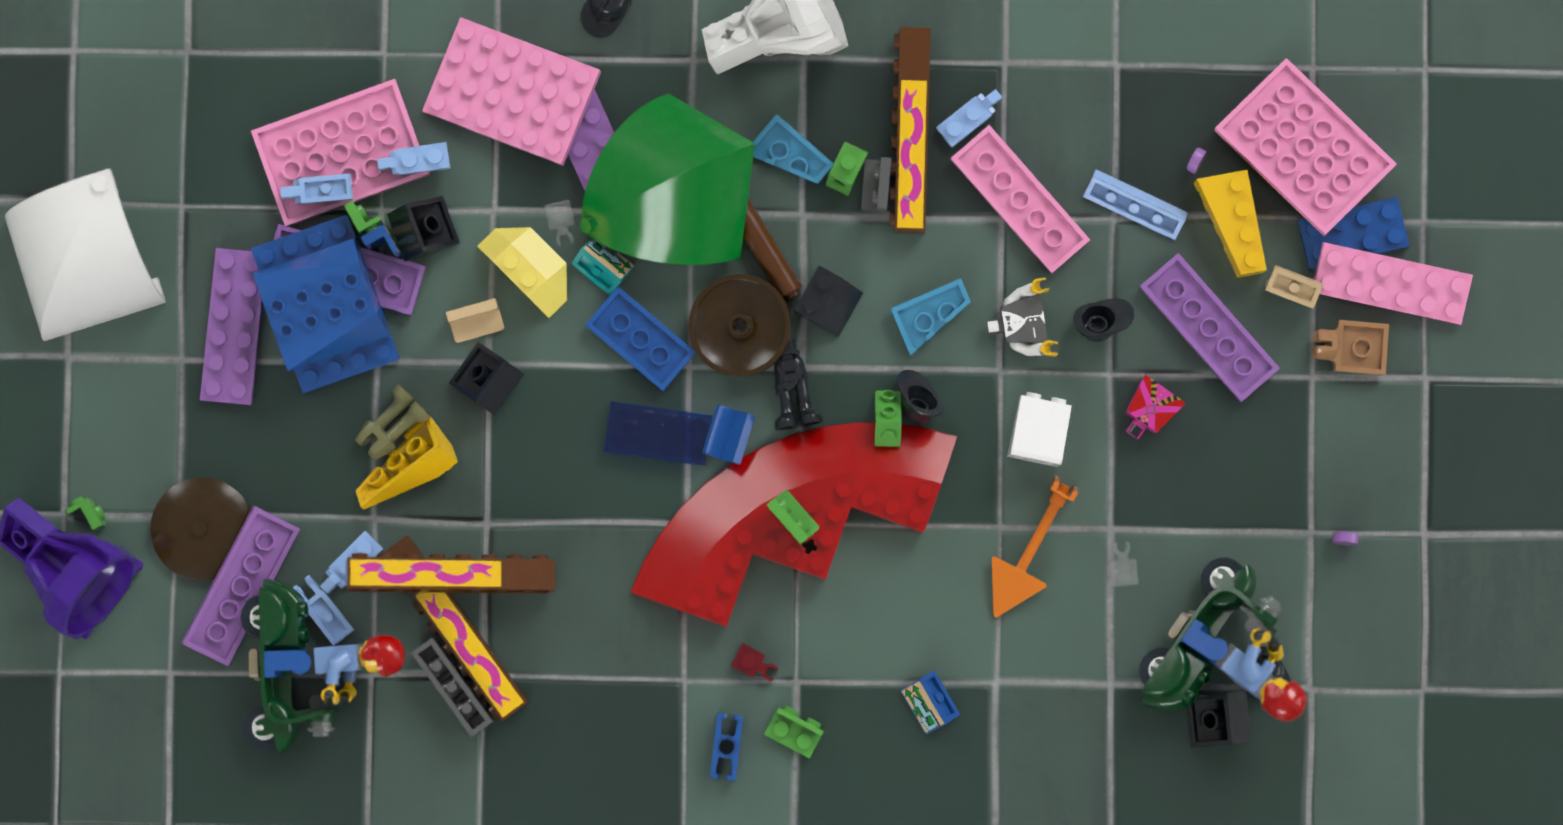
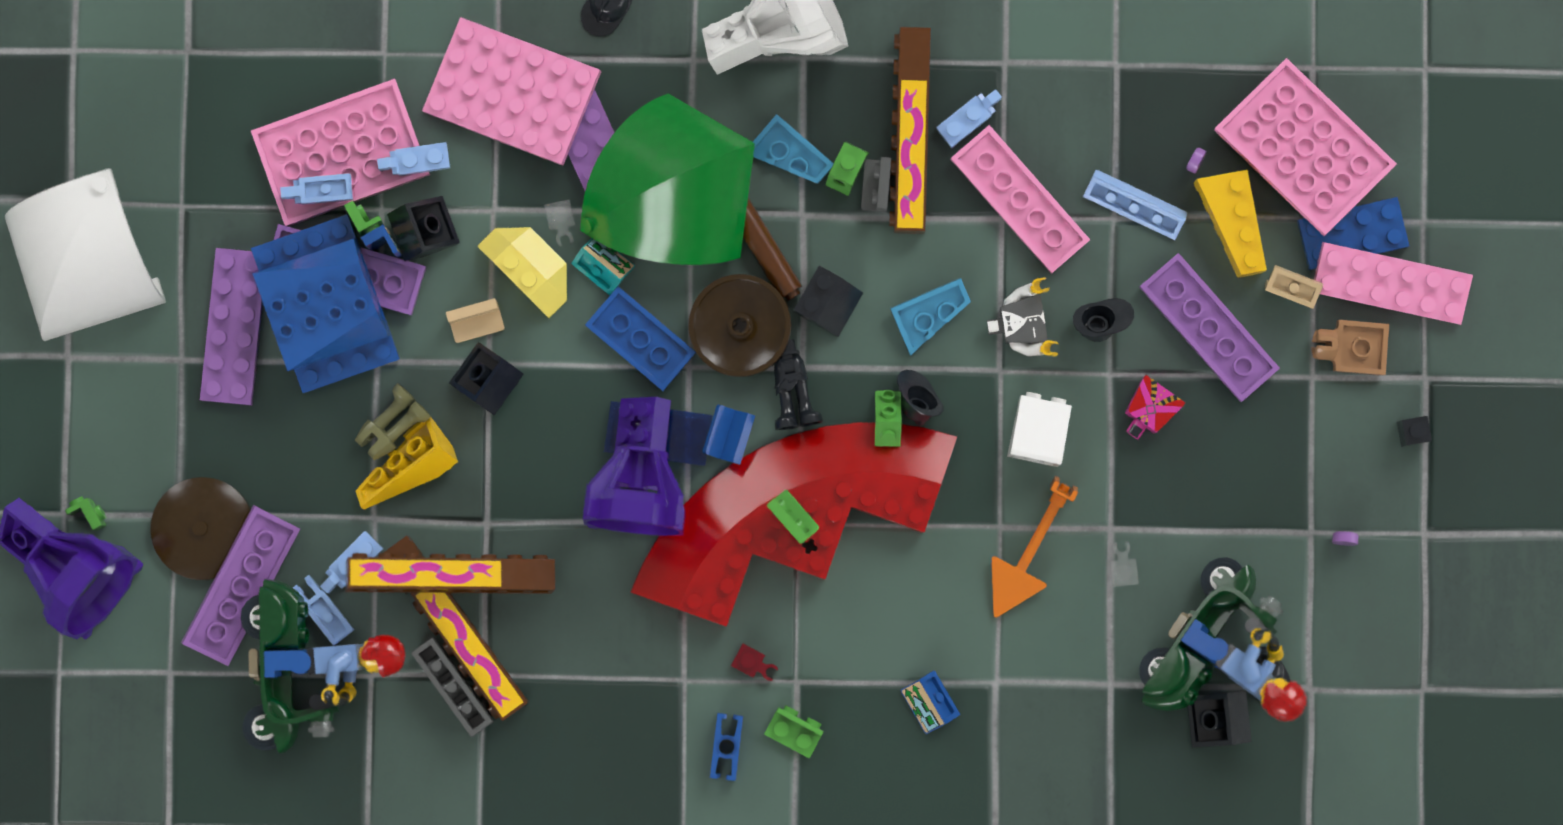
(639, 465): none -> dark purple plate
(1414, 431): none -> black brick

